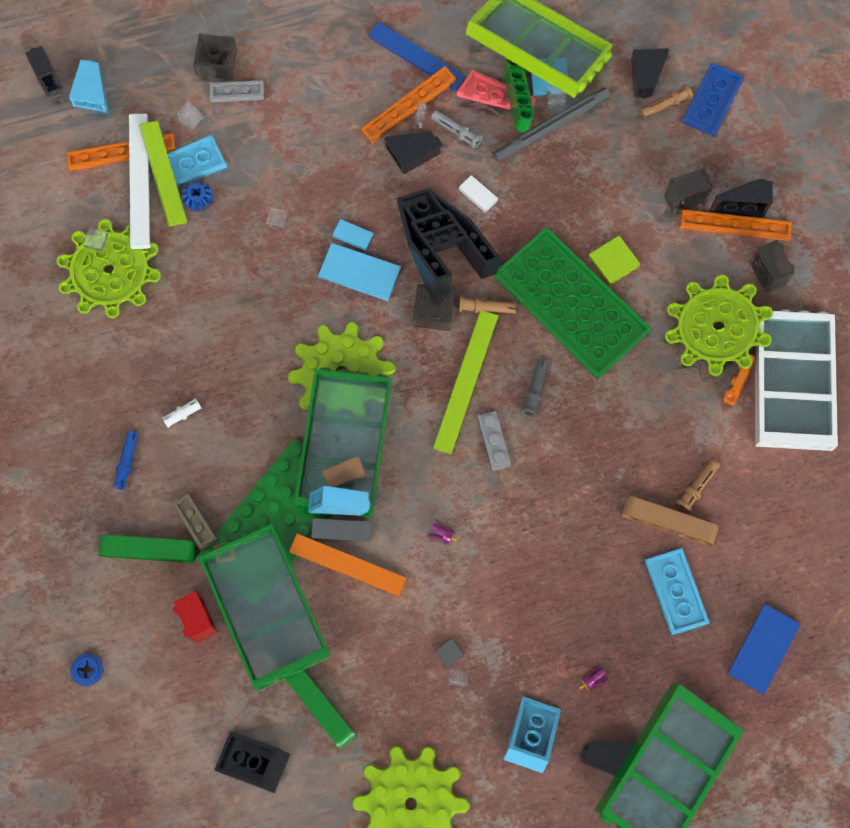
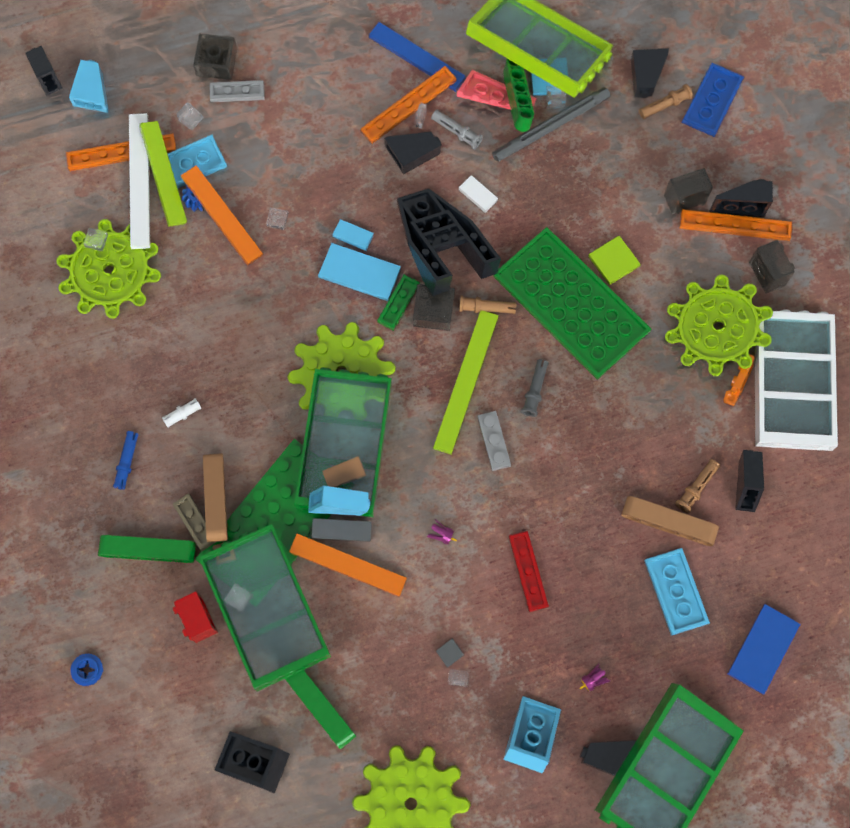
(215, 497): none -> medium nougat beam
(221, 215): none -> orange tile
(238, 597): none -> clear plate
(398, 302): none -> green tile
(528, 571): none -> red tile
(749, 481): none -> black slope

